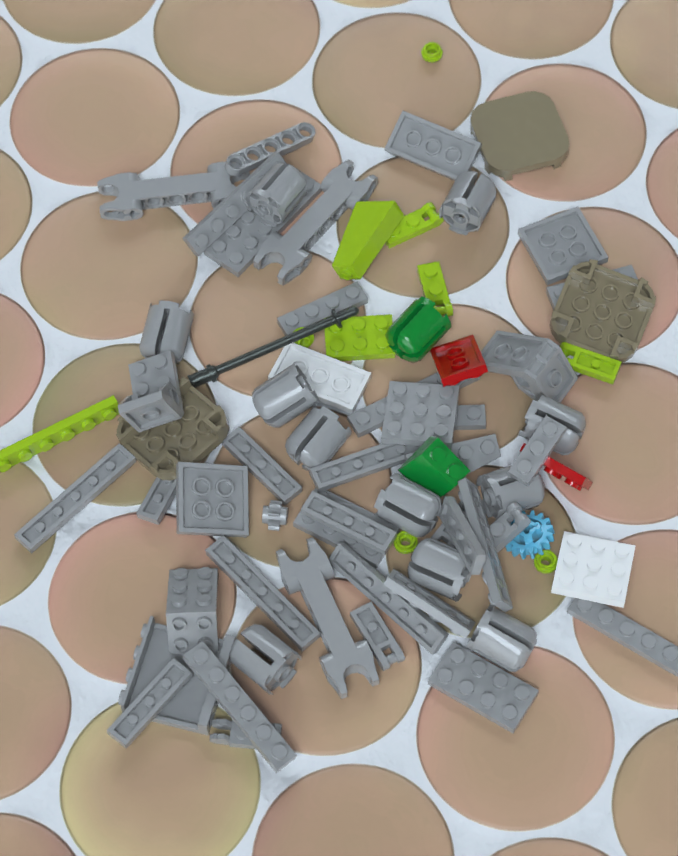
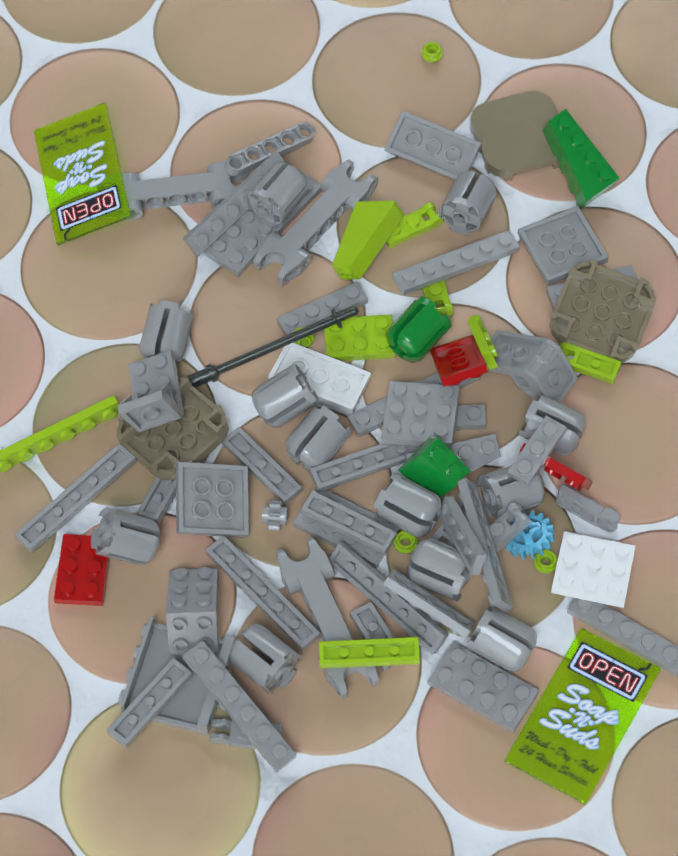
(80, 572): none -> red plate
(82, 174): none -> clear neon green piece
(126, 537): none -> light grey cylinder
(369, 652): none -> lime plate
(455, 262): none -> light grey plate
(483, 341): none -> lime plate
(579, 159): none -> green wedge
(583, 716): none -> clear neon green piece
(587, 509): none -> light grey hinge

